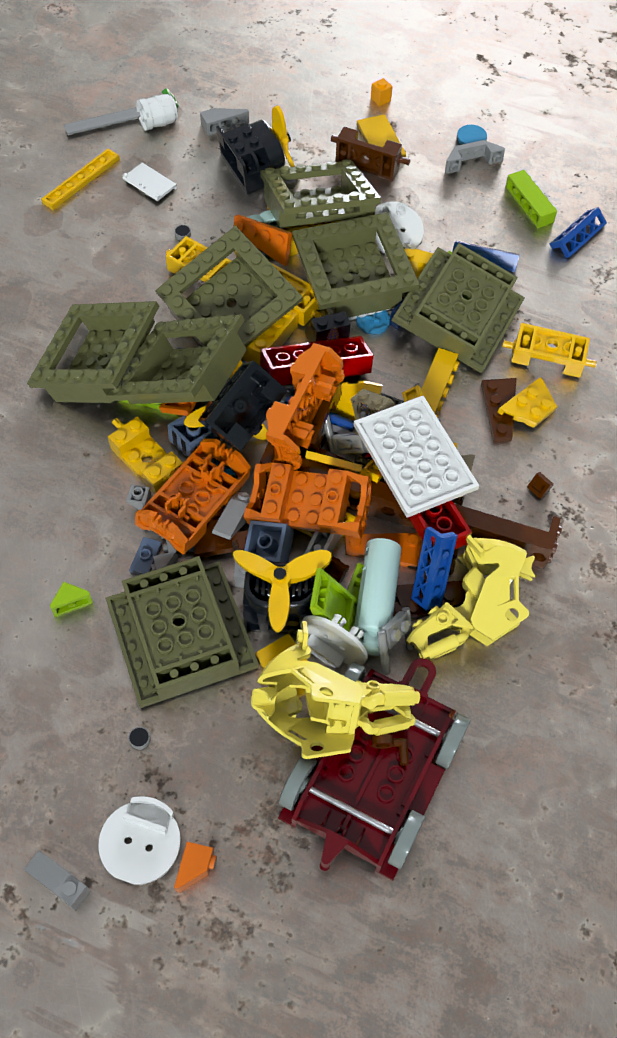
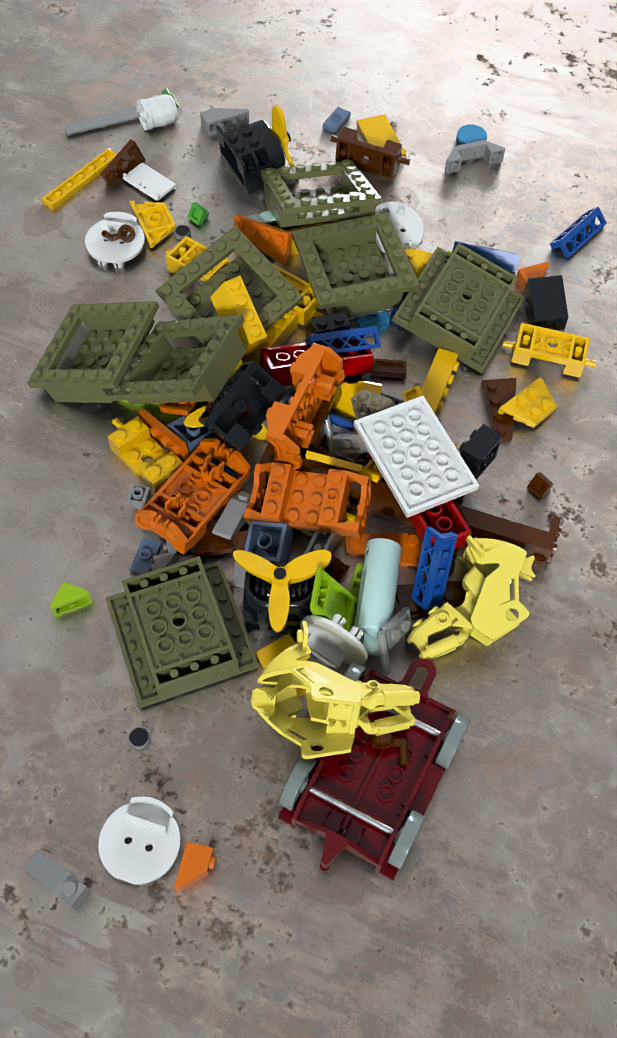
(114, 251): none -> white piece
(122, 231): none -> reddish brown plate
(123, 162): none -> reddish brown wing
(154, 221): none -> yellow wing
(165, 436): none -> orange wing
(198, 213): none -> bright green tile
(234, 299): none -> yellow slope
(336, 120): none -> sand blue plate
(345, 336): none -> blue fence
(381, 92): light orange brick -> none
(389, 368): none -> reddish brown plate
(480, 449): none -> black hinge
(531, 198): lime brick -> none
(533, 271): none -> orange slope
(546, 302): none -> black slope

